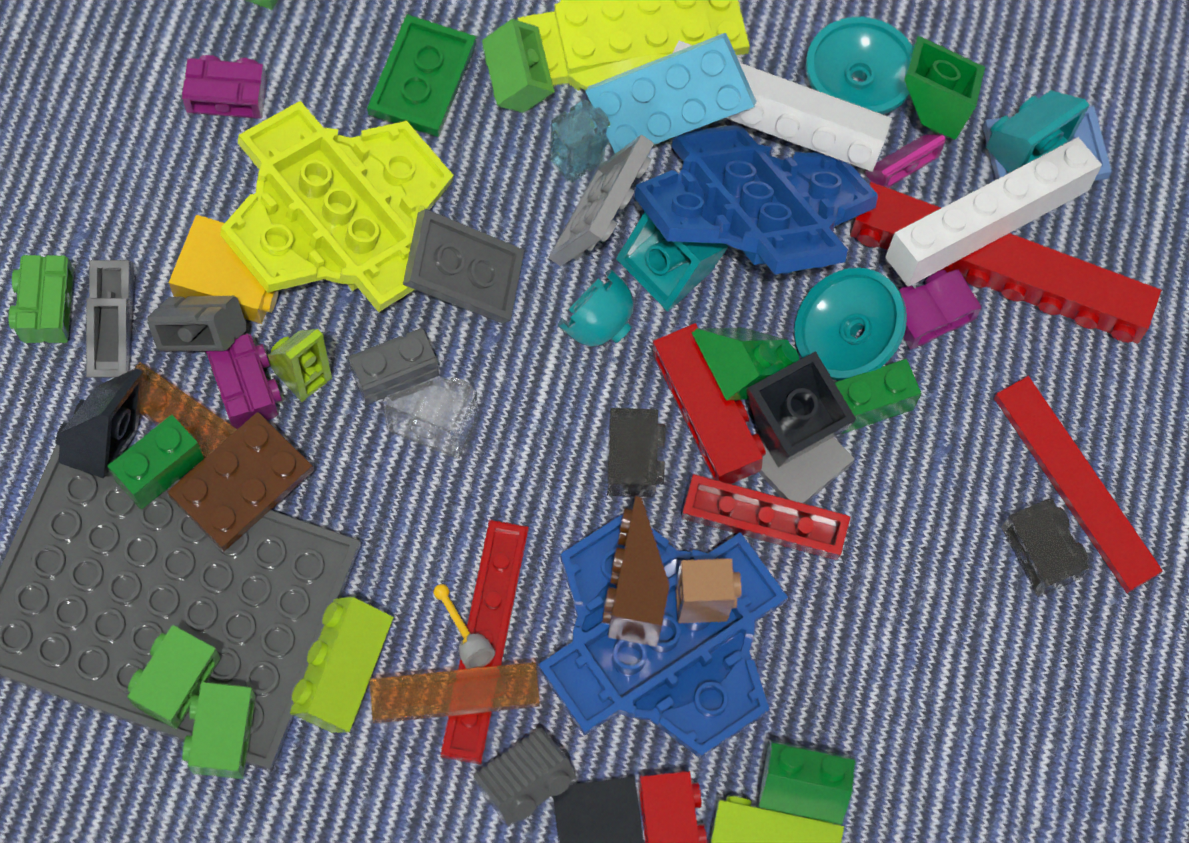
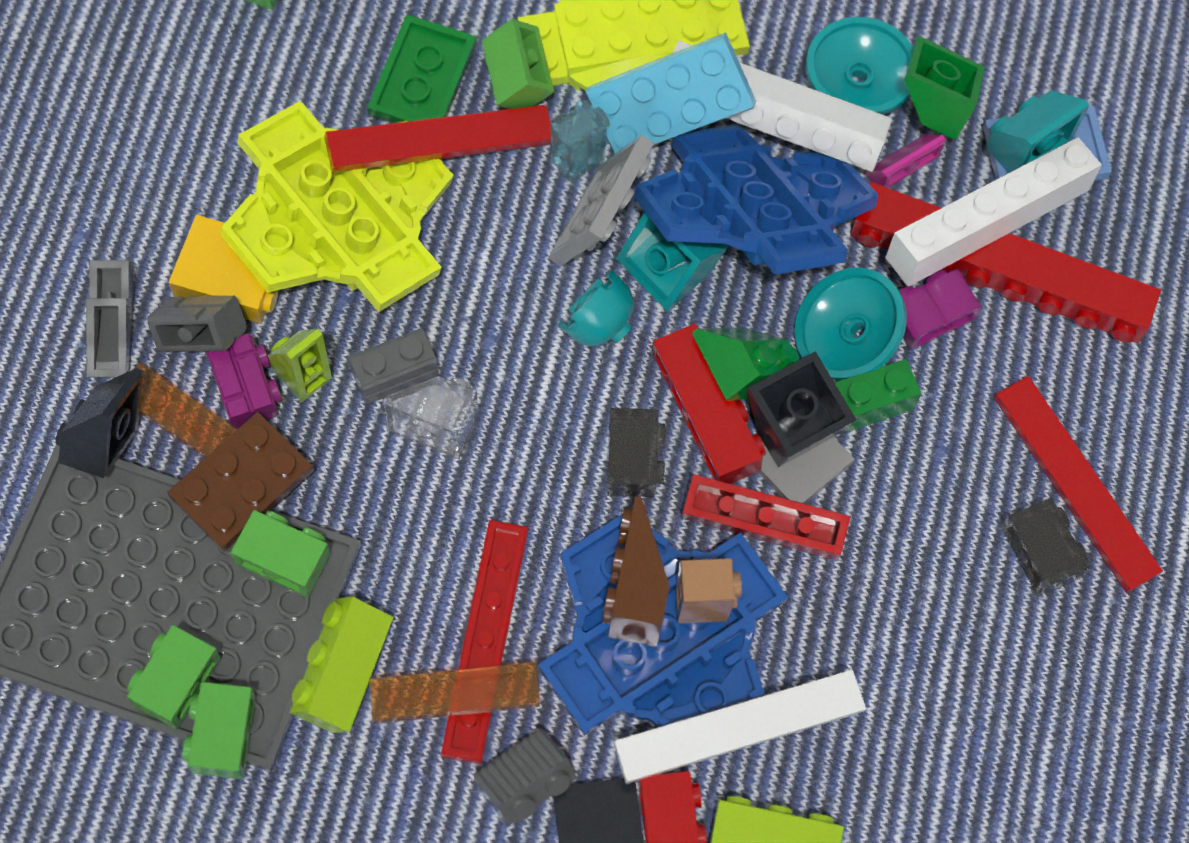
(42, 299): bright green brick -> none
(156, 462): green brick -> none
(224, 87): magenta brick -> none
(281, 552): none -> bright green brick
(438, 138): none -> red tile
(463, 266): dark grey plate -> none
(474, 648): light grey hinge -> none
(739, 726): none -> white tile
(807, 781): green slope -> none

